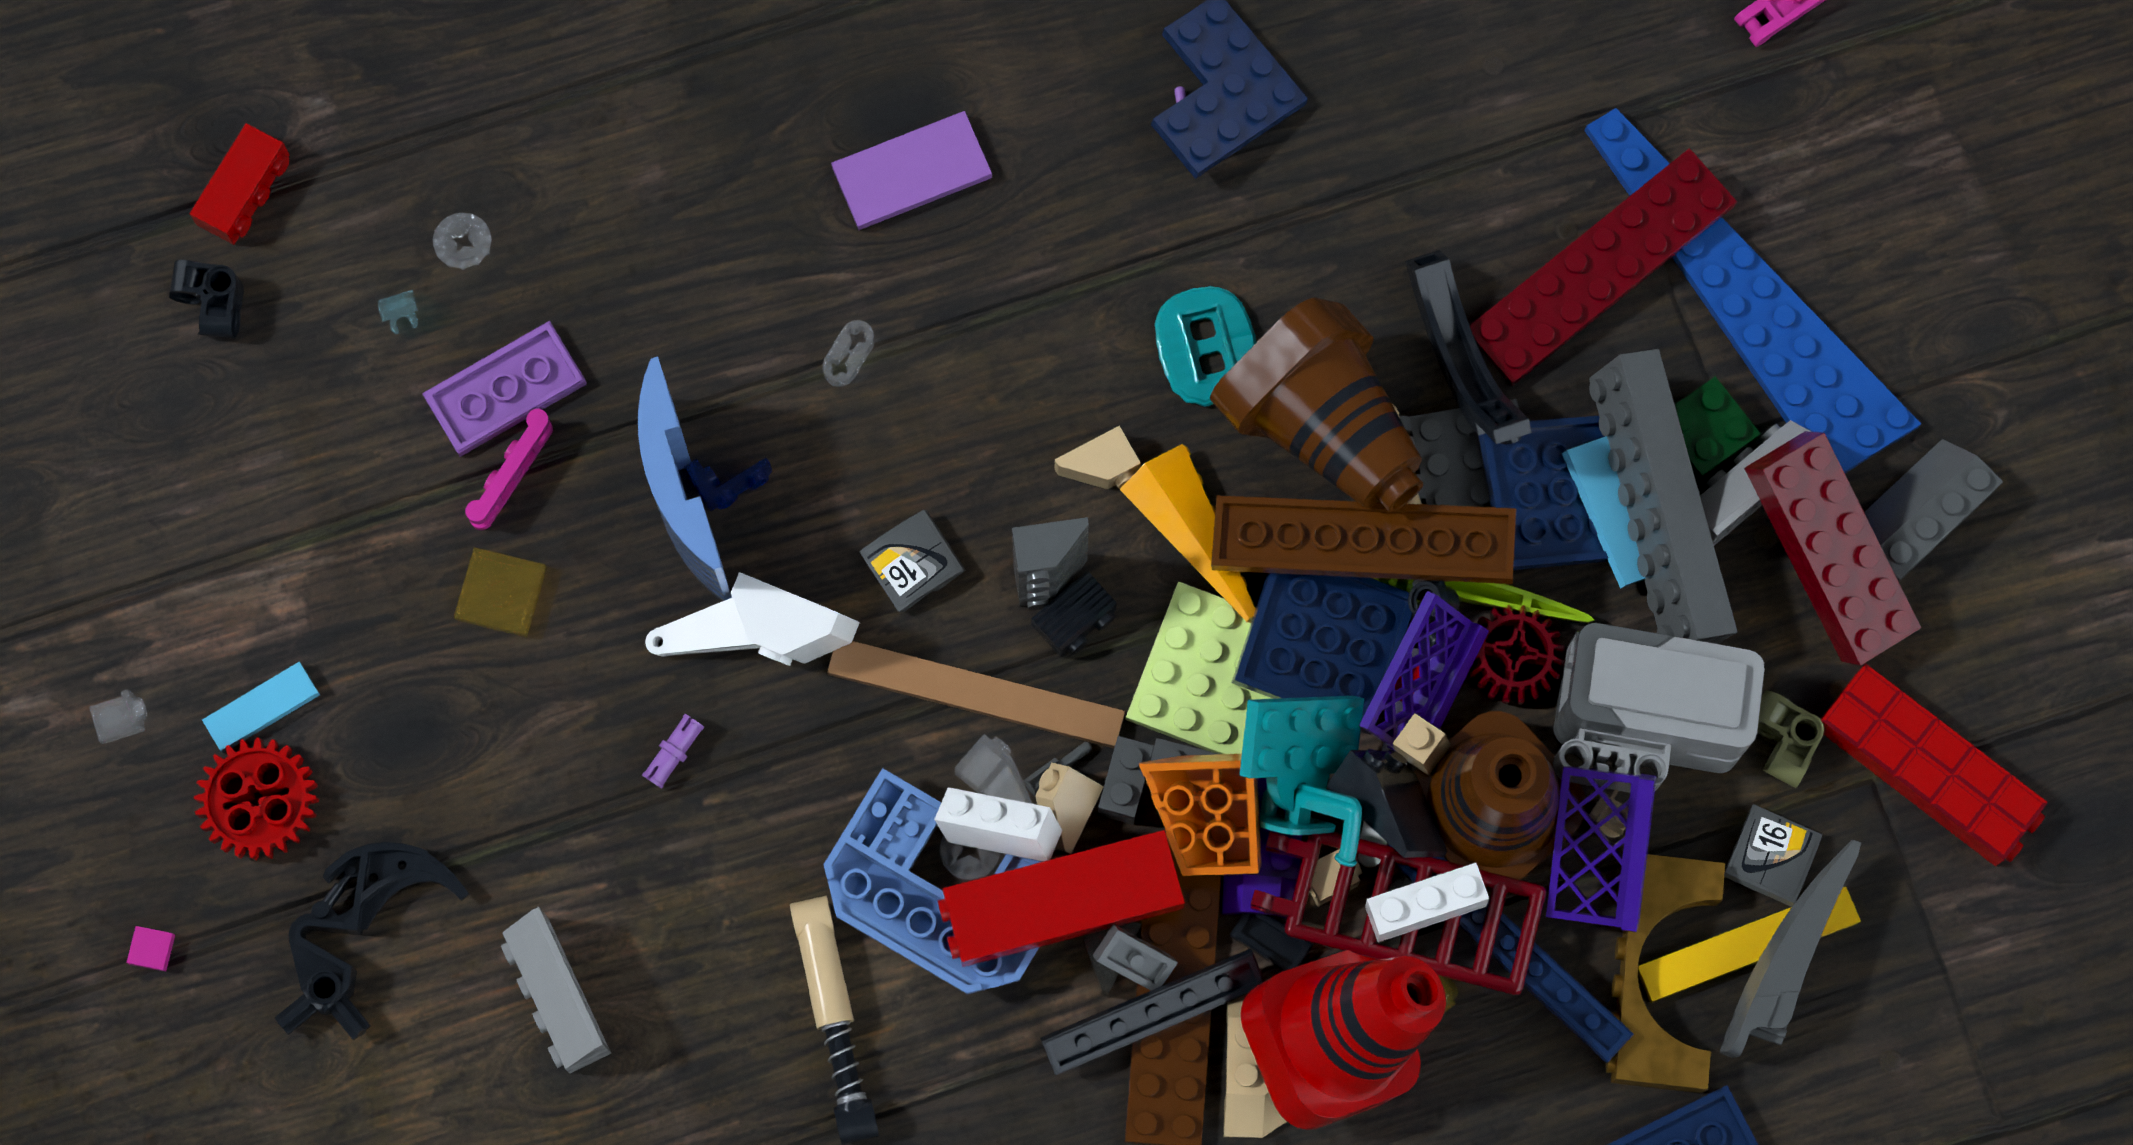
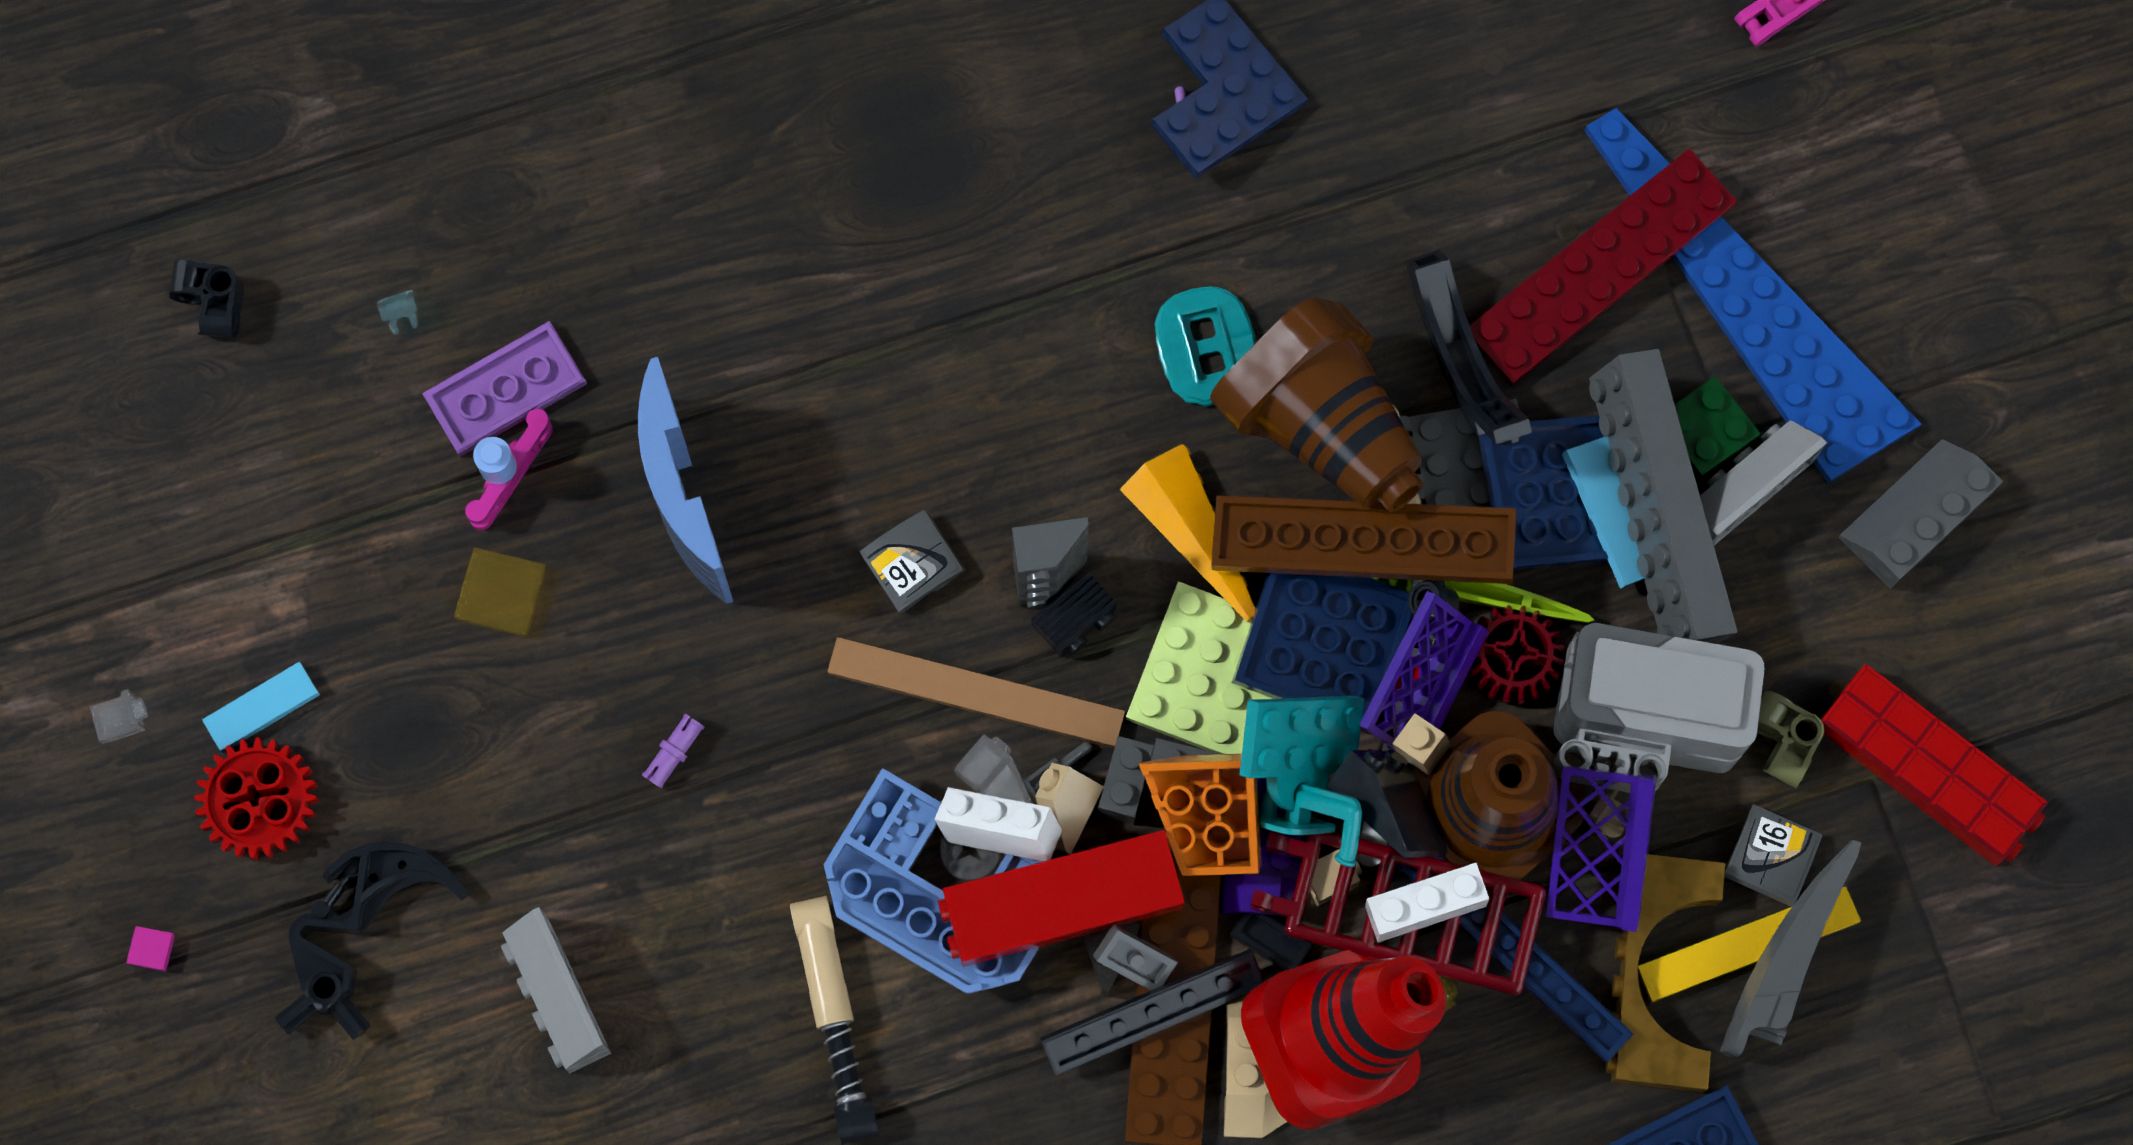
(240, 184): red brick -> none
(457, 226): clear gear -> none
(494, 460): none -> light blue brick
(726, 494): clear blue bracket -> none
(756, 618): white slope -> none
(841, 349): clear beam -> none
(911, 170): medium lavender tile -> none
(1100, 462): tan slope -> none
(1832, 547): brick -> none

